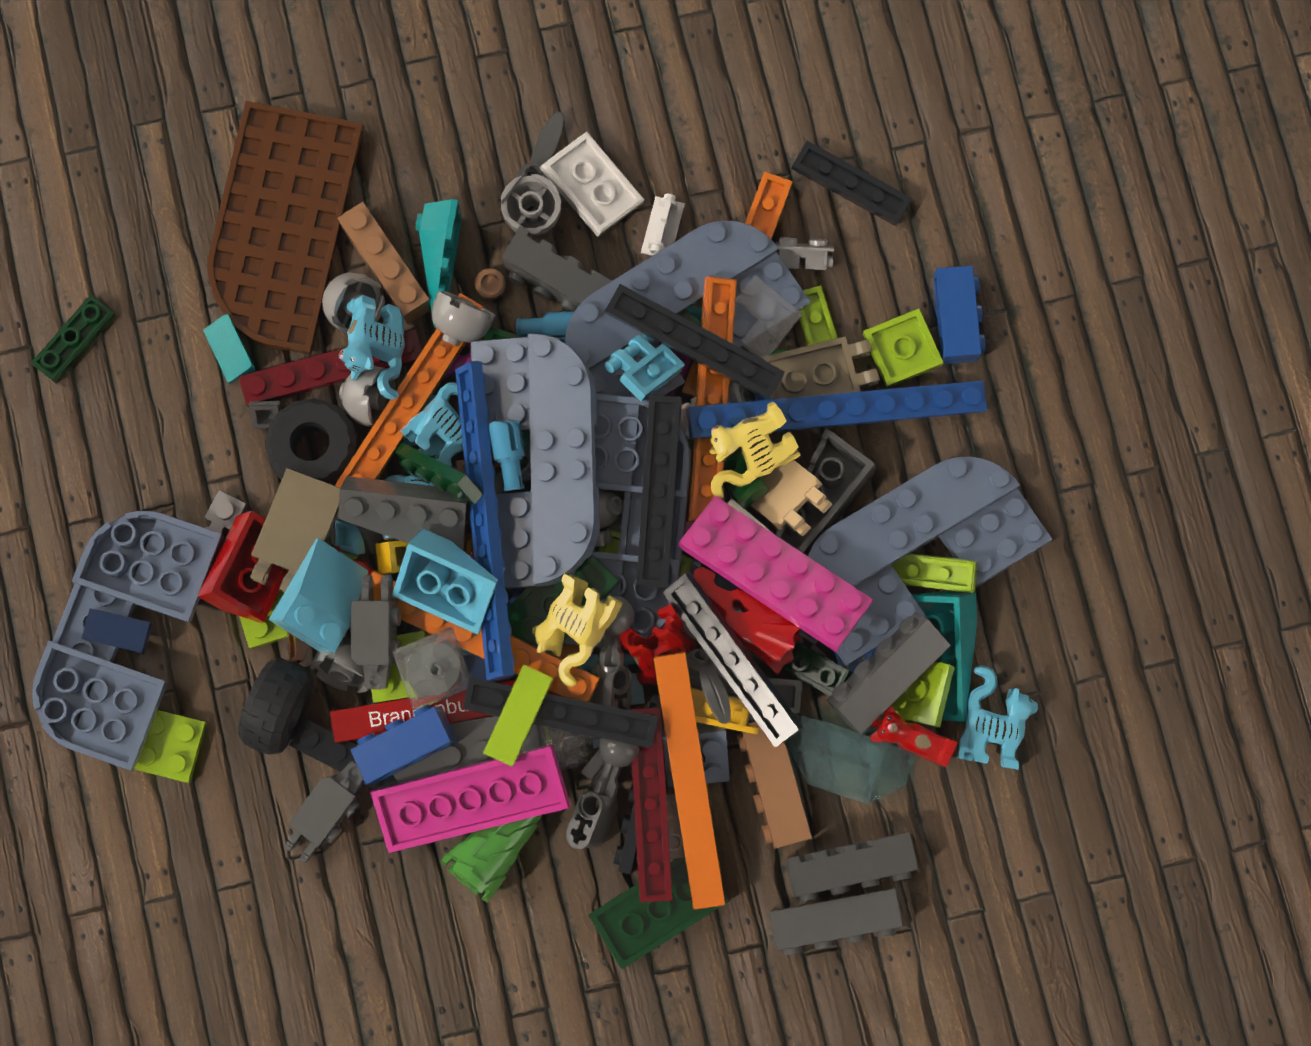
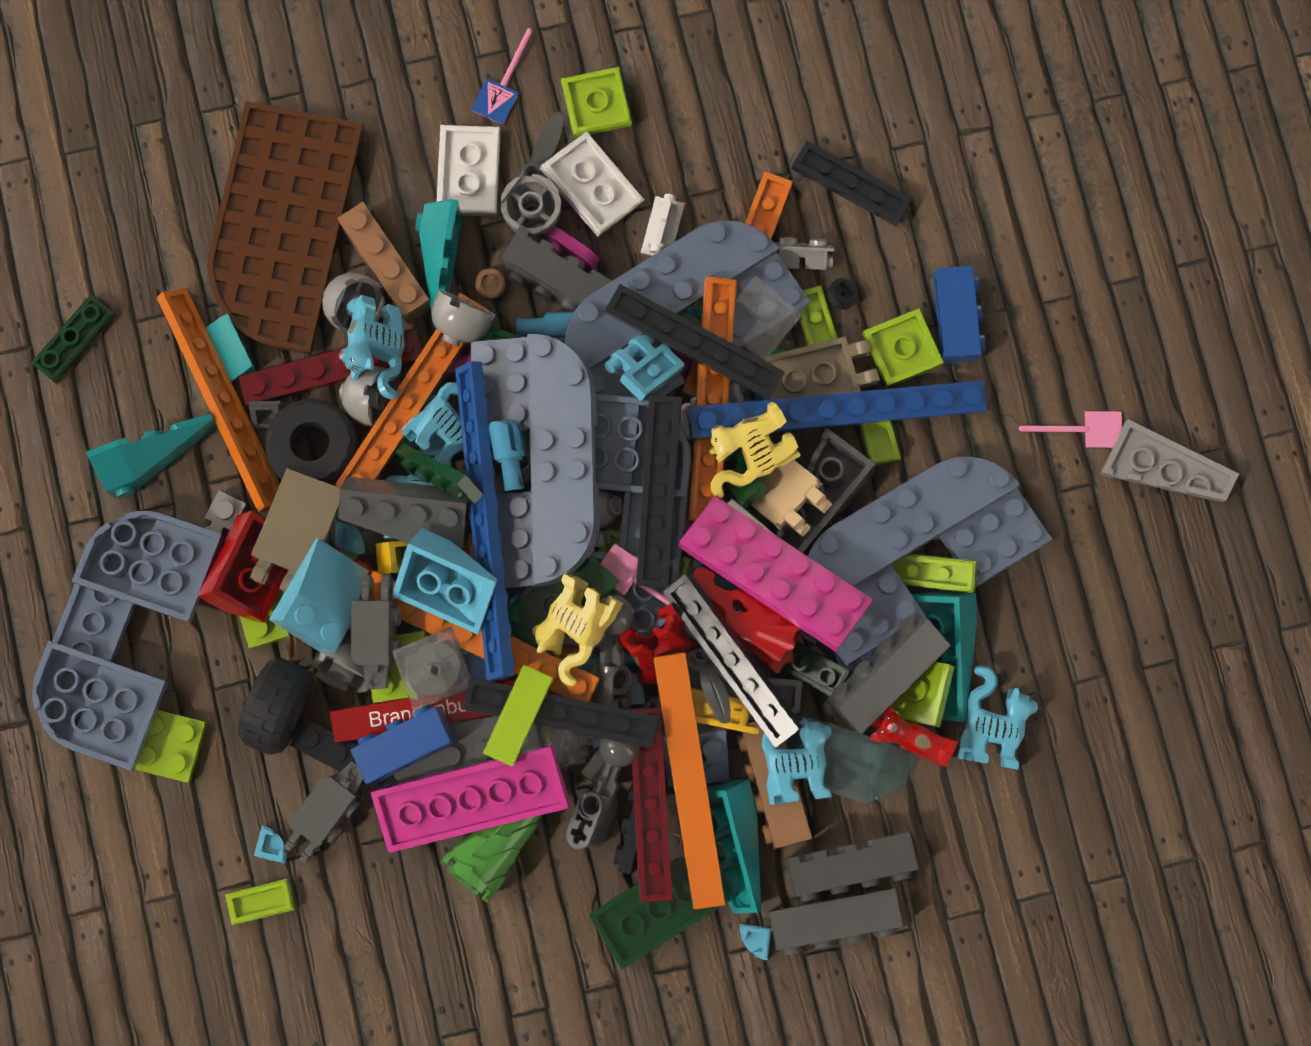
(116, 631): dark blue tile -> none
(130, 465): none -> teal wedge
(220, 397): none -> orange plate
(260, 902): none -> lime tile
(271, 846): none -> medium azure tile
(469, 168): none -> white tile
(496, 99): none -> piece
(571, 247): none -> dark pink plate
(596, 102): none -> lime plate
(624, 568): none -> bright pink piece
(737, 843): none -> teal wedge
(756, 940): none -> medium azure tile
(794, 764): none -> medium azure animal
(842, 293): none -> black tile
(880, 442): none -> lime tile
(1100, 428): none -> bright pink piece
(1164, 464): none -> light grey wing

